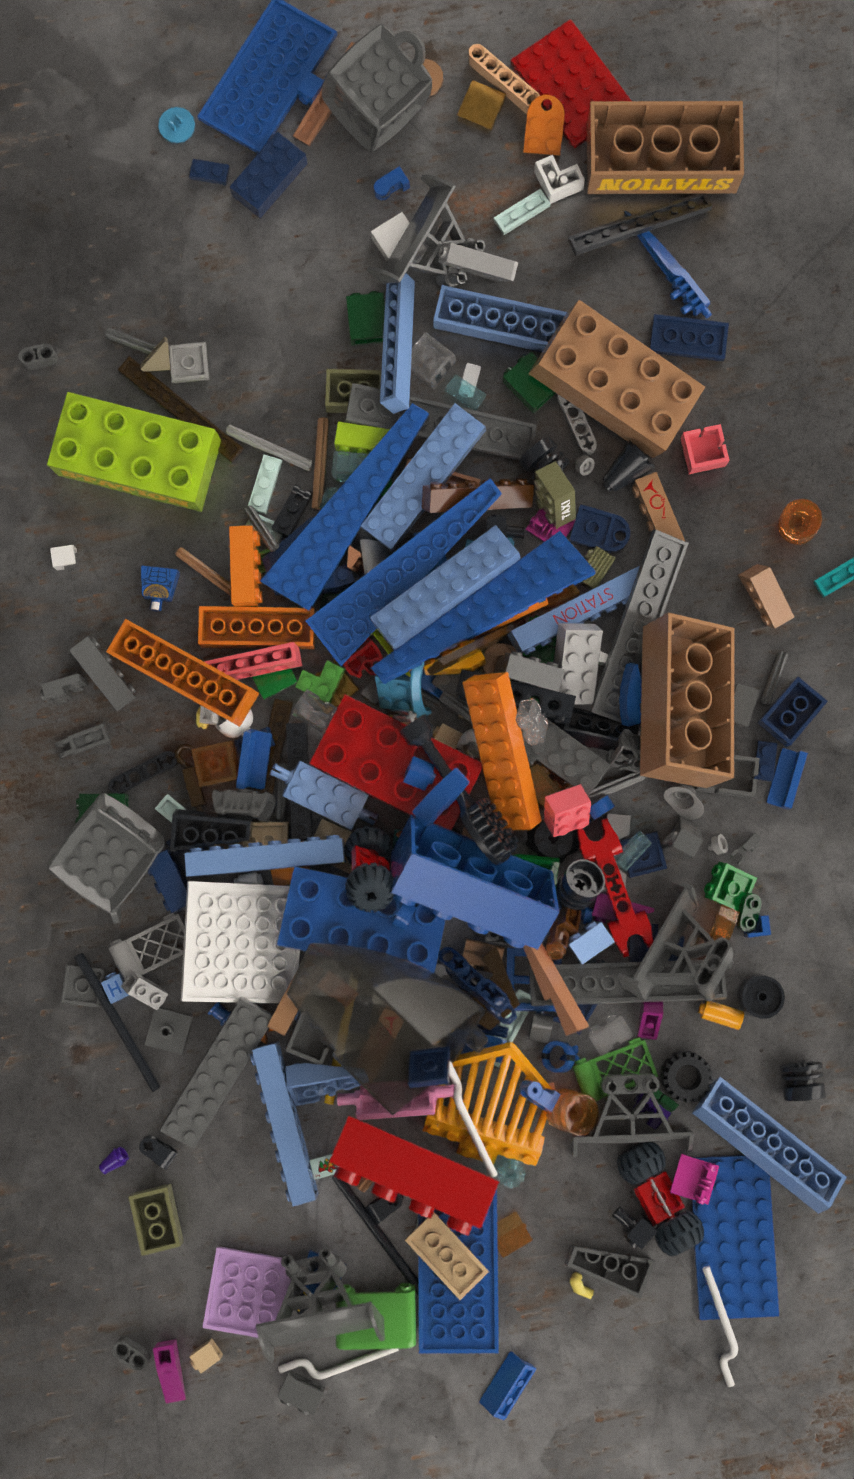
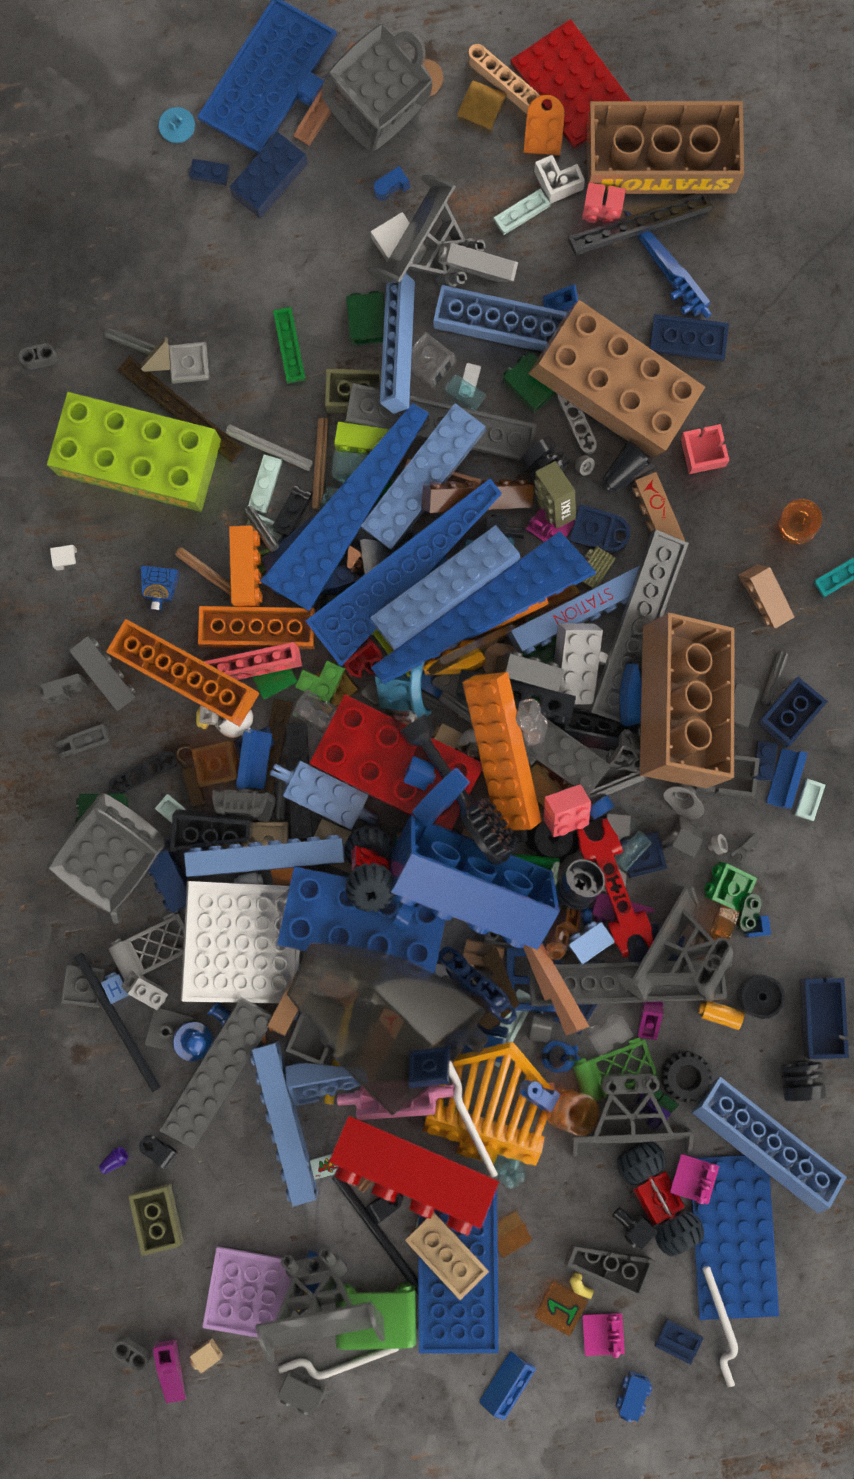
(192, 1041): none -> blue plate
(289, 345): none -> green plate
(561, 299): none -> blue slope
(561, 1308): none -> clear orange tile
(593, 207): none -> coral piece
(603, 1334): none -> dark pink hinge
(631, 1402): none -> blue brick
(678, 1341): none -> dark blue plate
(809, 799): none -> light aqua tile
(824, 1018): none -> dark blue piece

